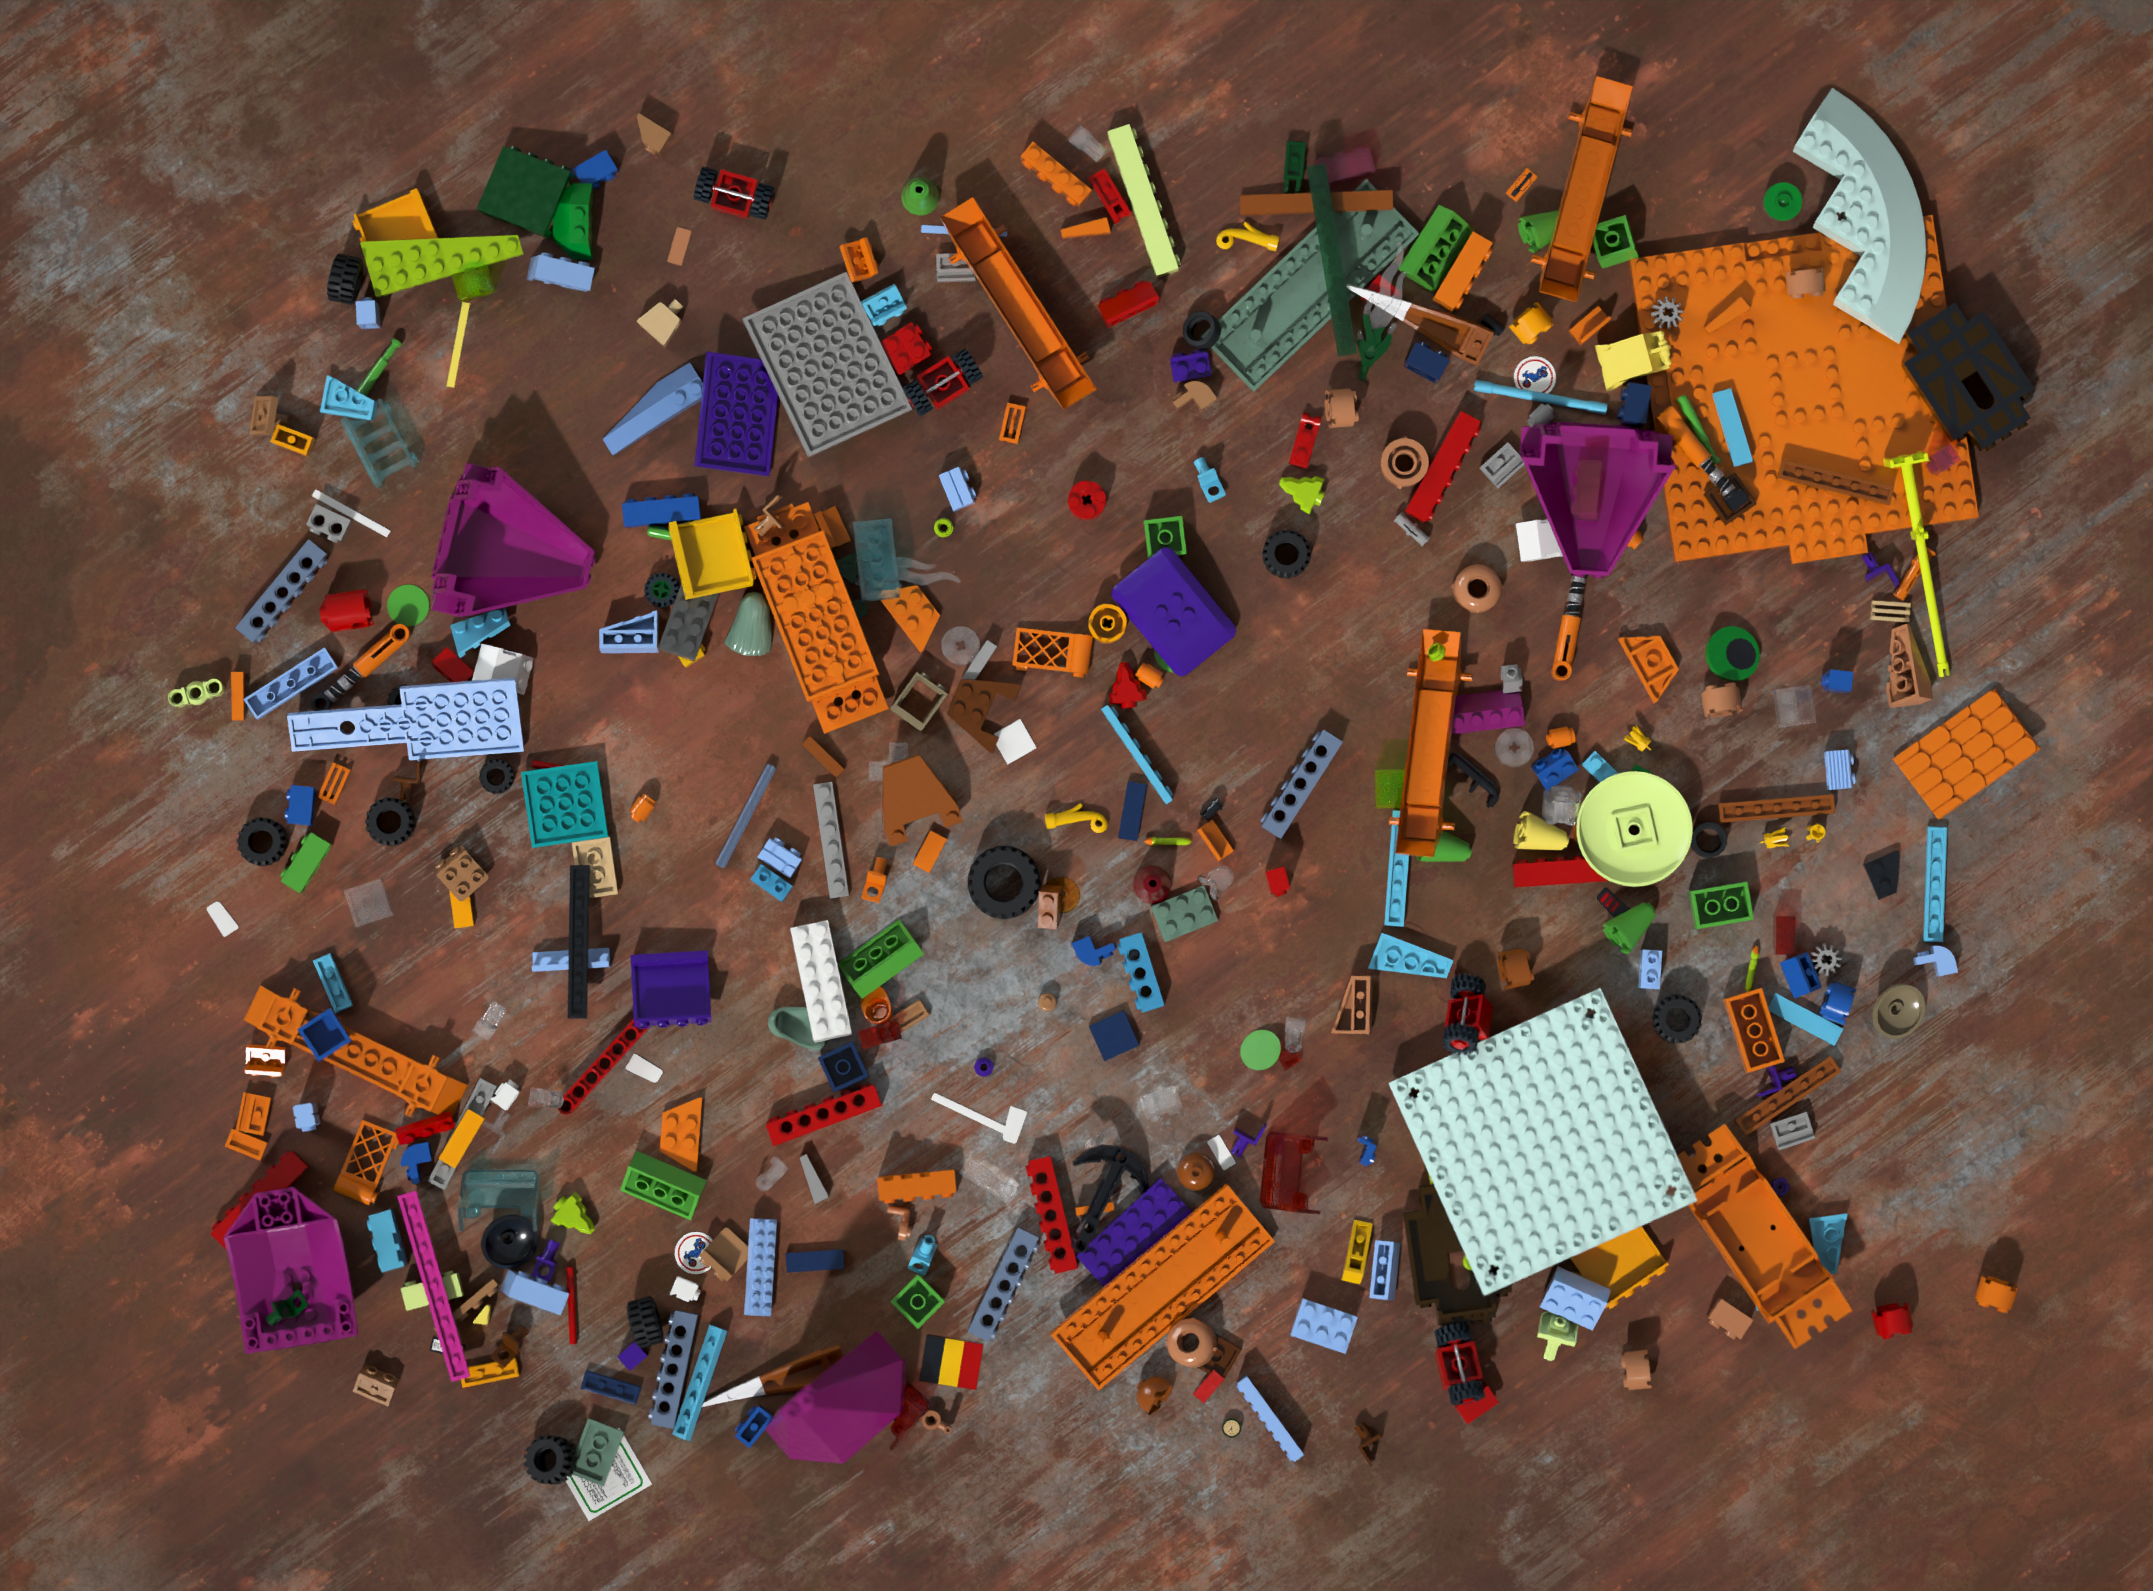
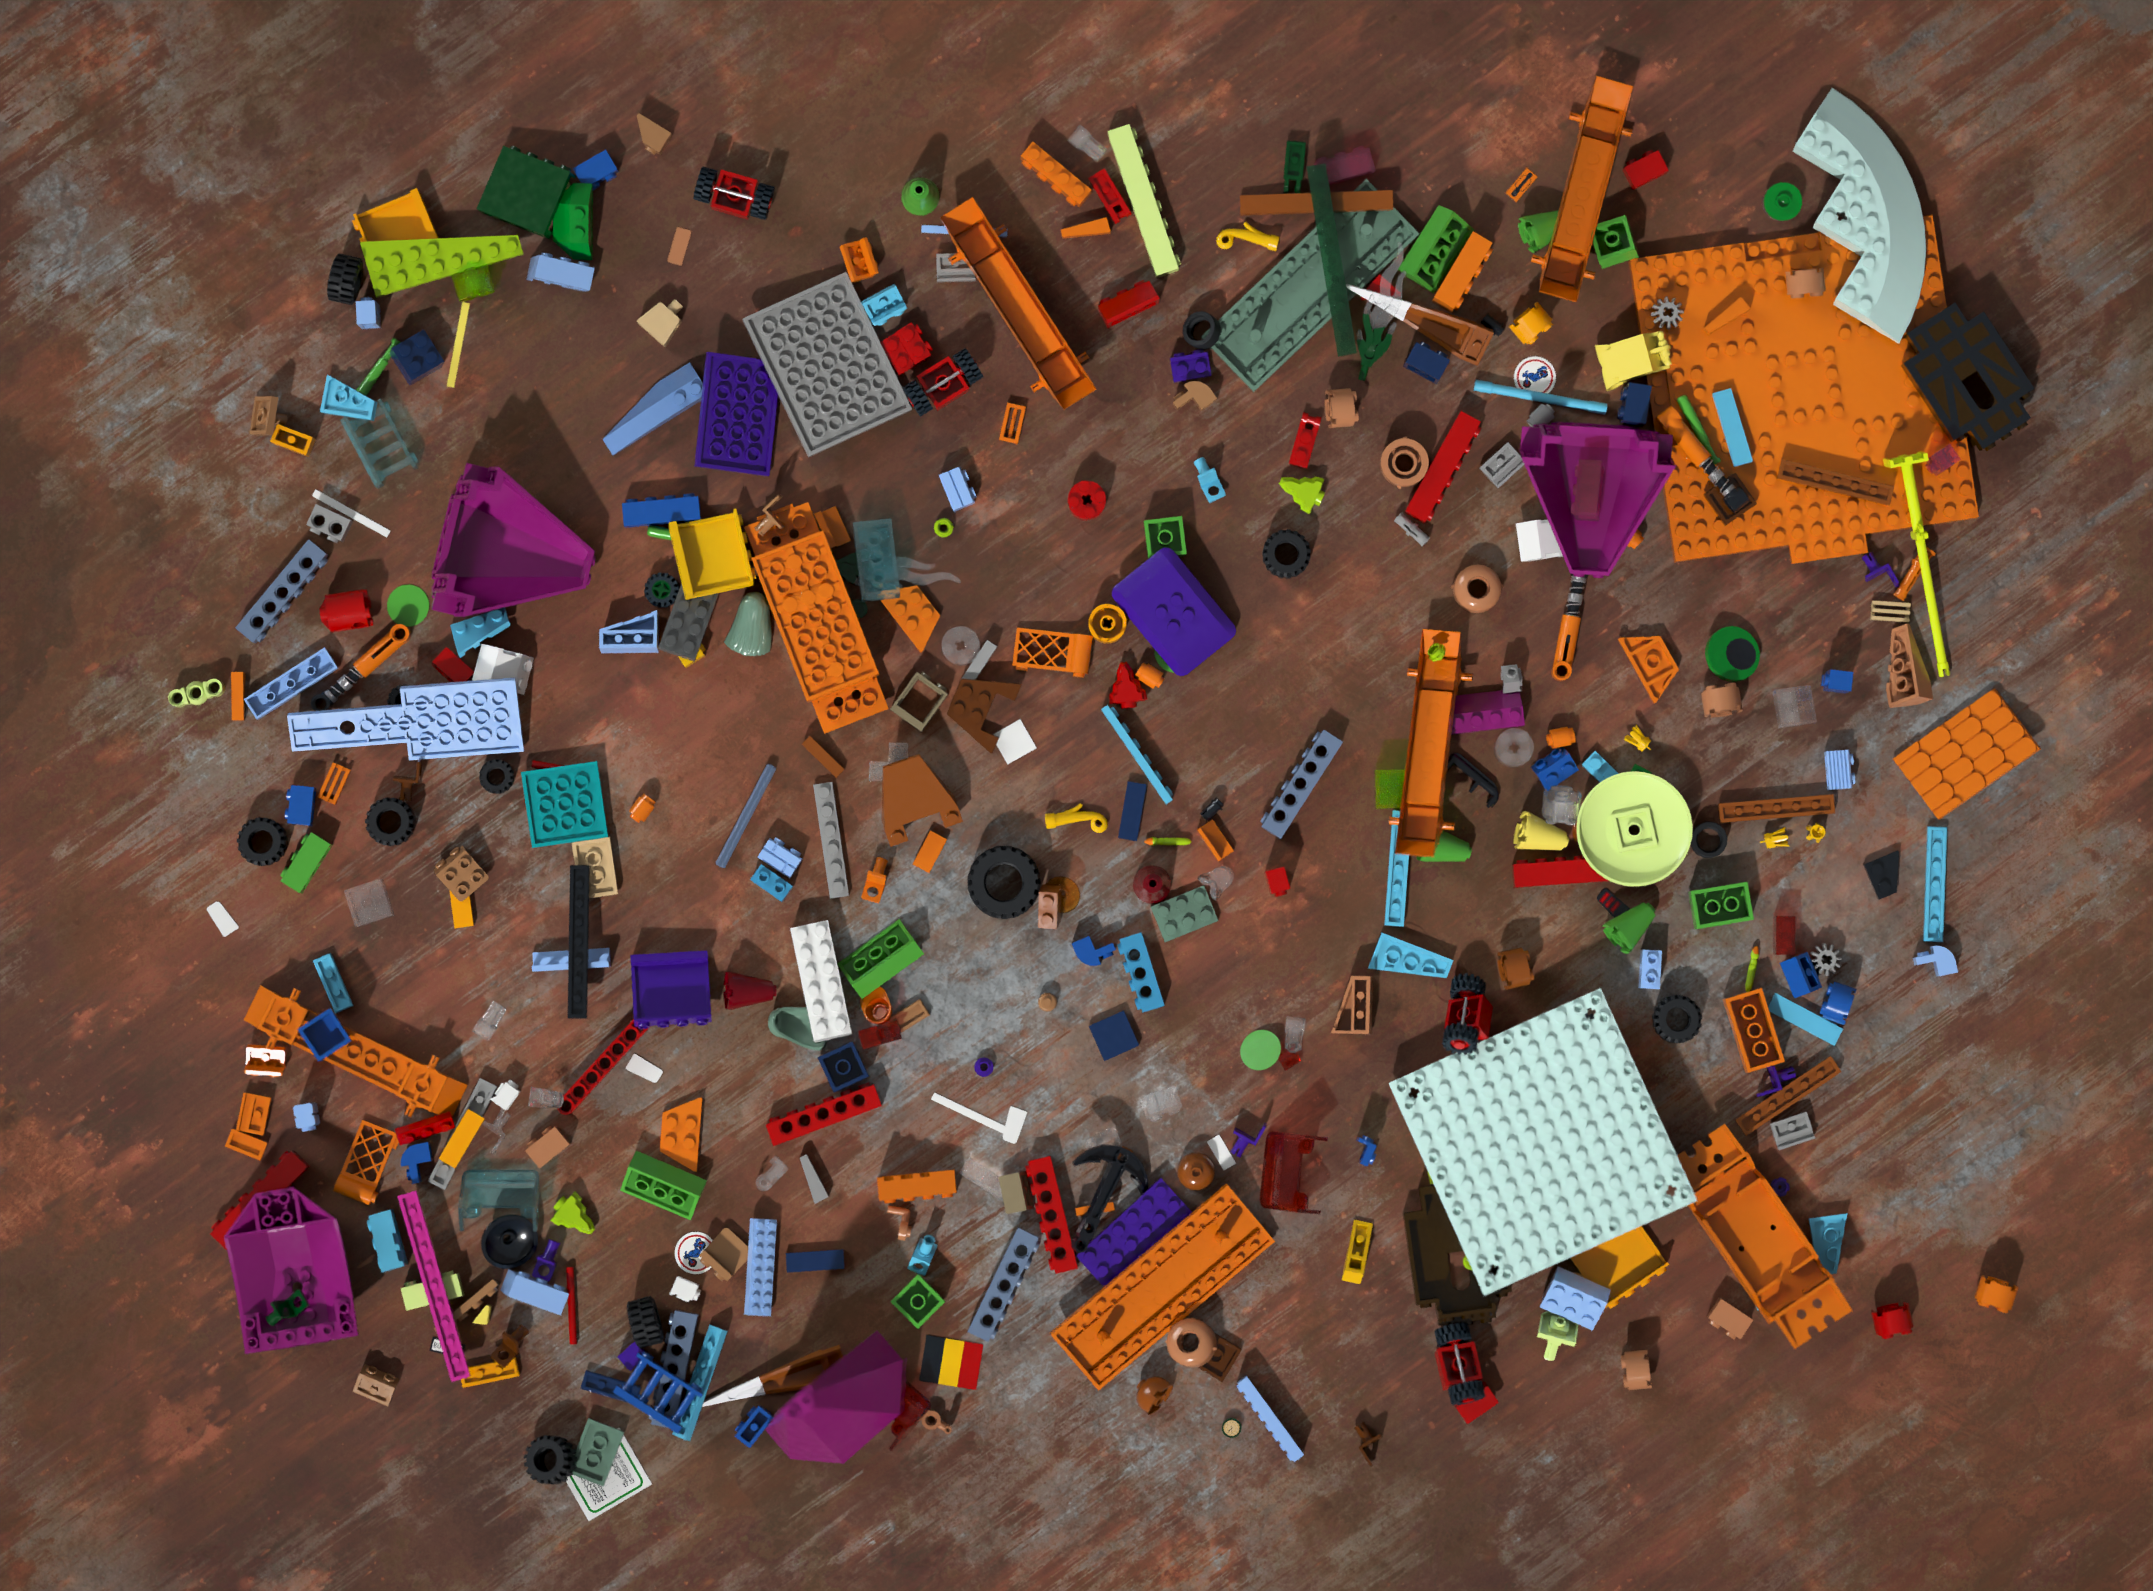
(416, 357): none -> dark blue brick
(547, 1147): none -> nougat brick
(657, 1411): none -> blue fence
(746, 990): none -> dark red cone
(1016, 1192): none -> dark tan panel
(1208, 1386): red sticker -> none
(1323, 1325): light blue brick -> none
(1384, 1270): light blue brick -> none
(1589, 325): orange panel -> none
(1645, 170): none -> red brick
(1904, 1016): dark tan dish -> none

